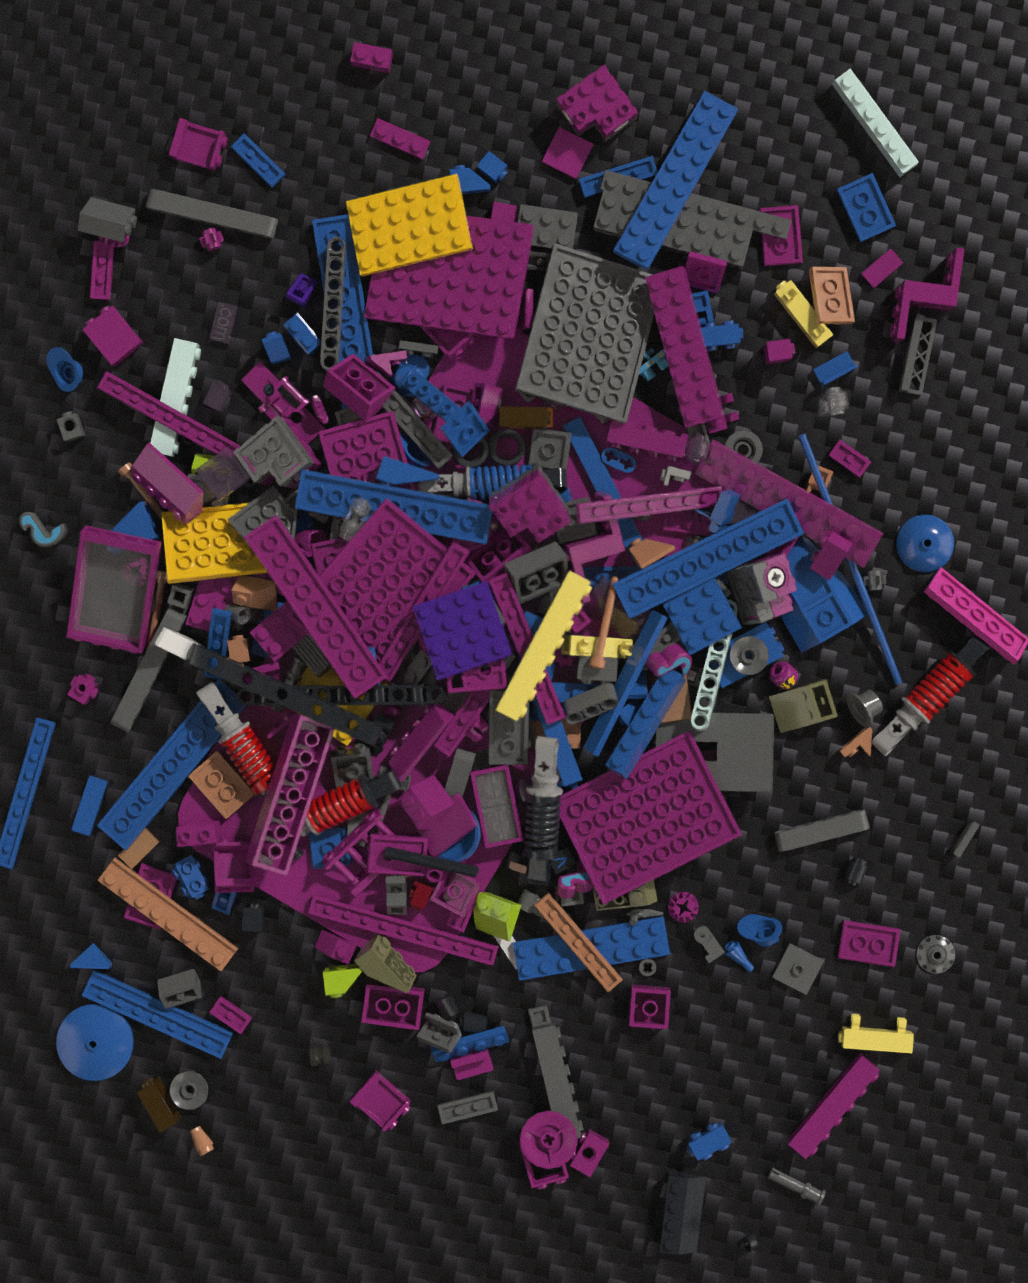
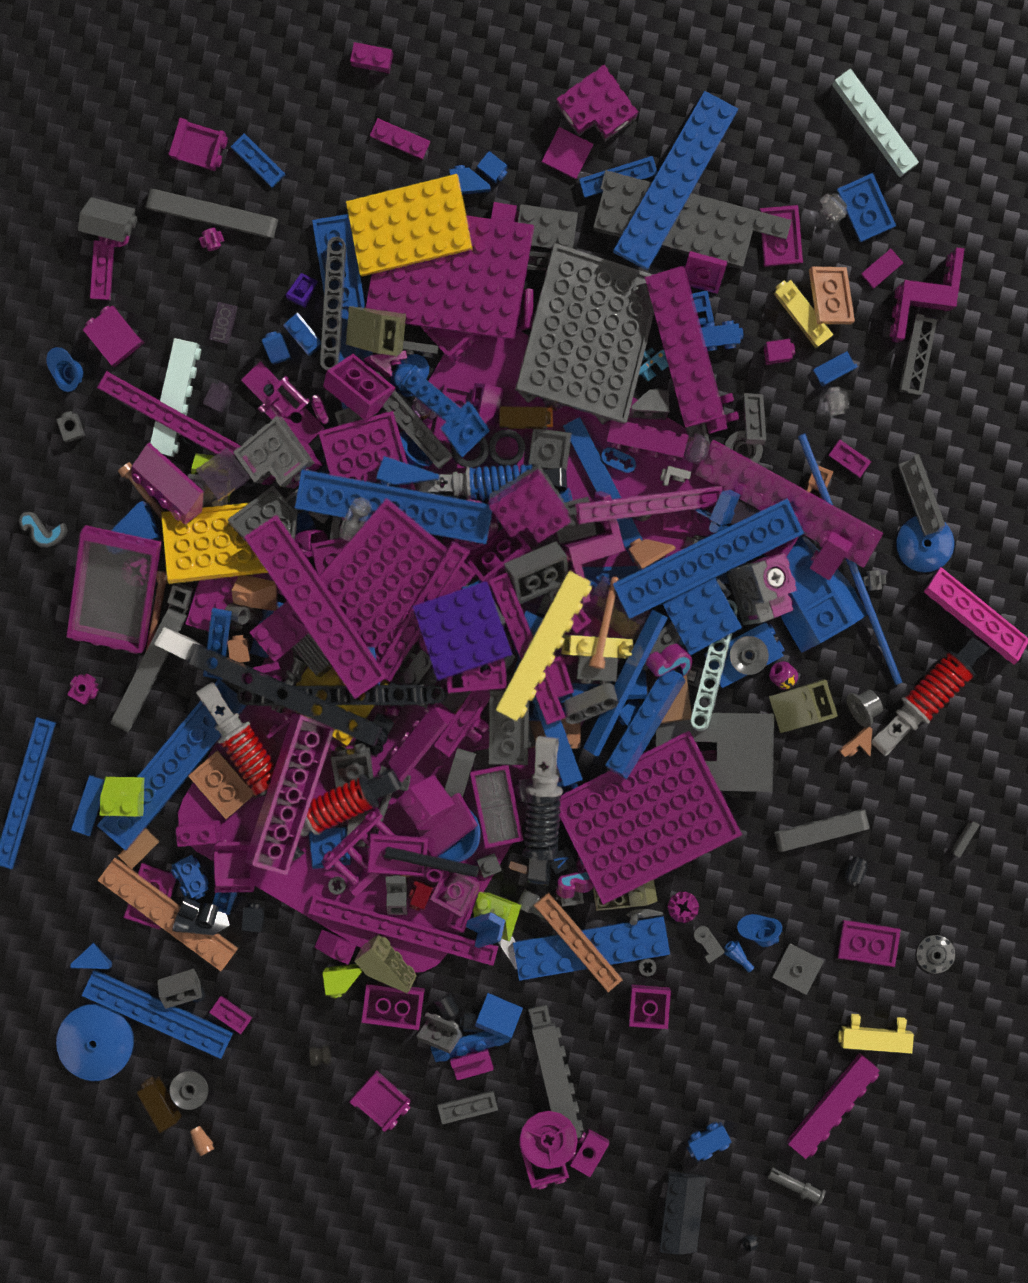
(122, 796): none -> lime slope
(199, 918): none -> black panel
(331, 886): none -> dark grey bush
(376, 330): none -> olive slope
(488, 928): none -> blue panel
(489, 865): none -> dark grey plate
(498, 1017): none -> blue tile
(559, 677): none -> magenta tile
(651, 405): none -> dark grey slope
(754, 419): none -> dark grey plate
(832, 207): none -> clear head
(921, 496): none -> dark grey fence

